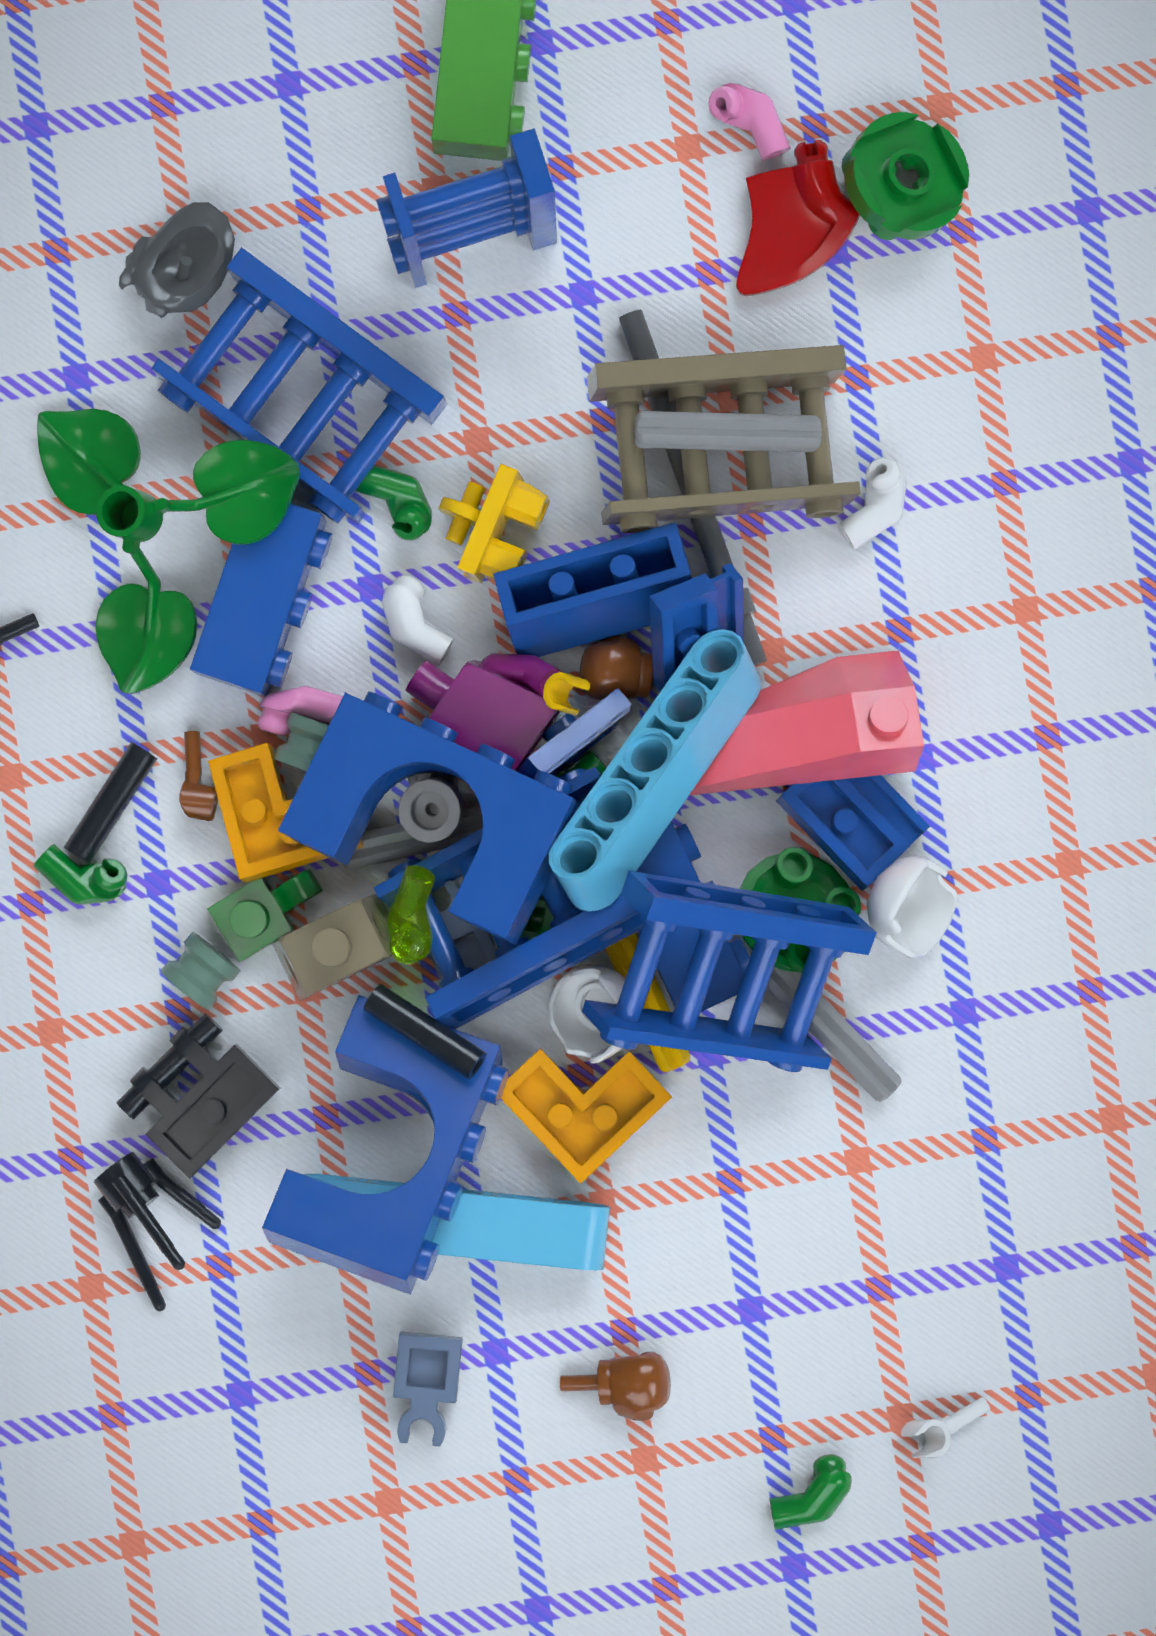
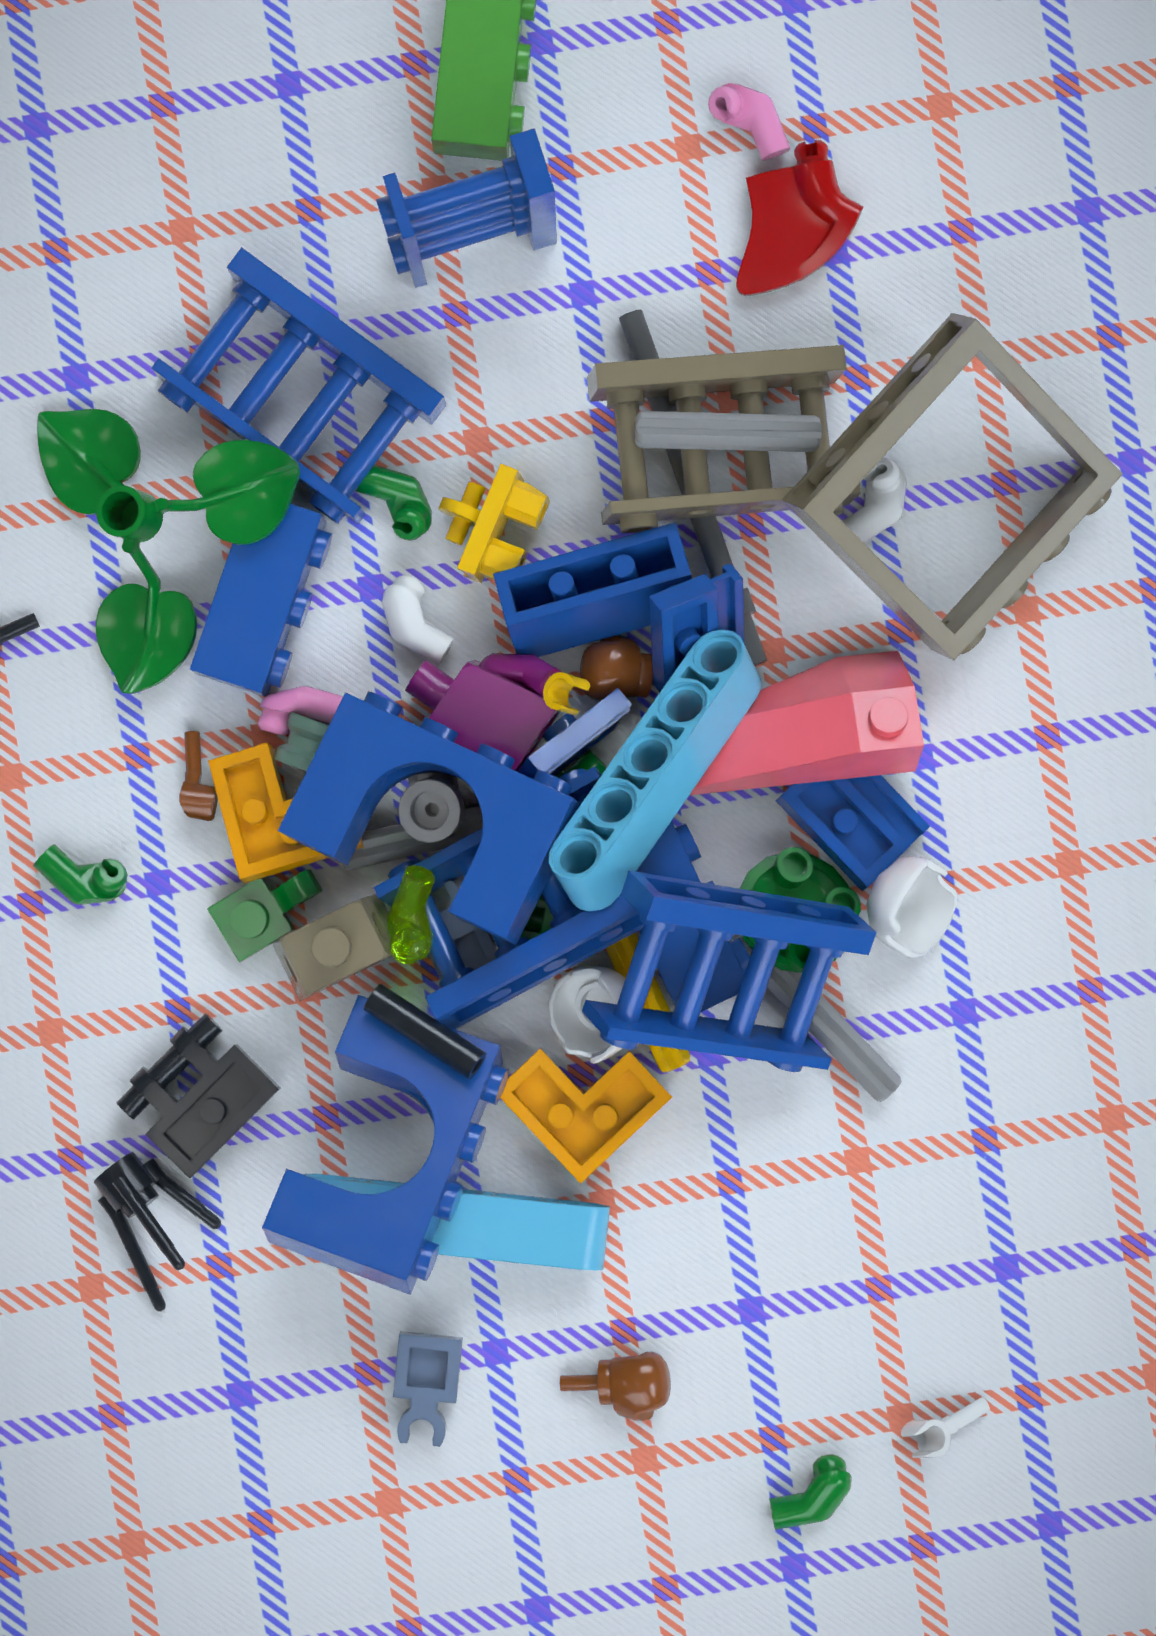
(110, 802): black piece -> none
(182, 261): dark grey hat -> none
(200, 971): sand green wheel -> none
(881, 427): none -> dark tan window
(882, 199): green plate -> none

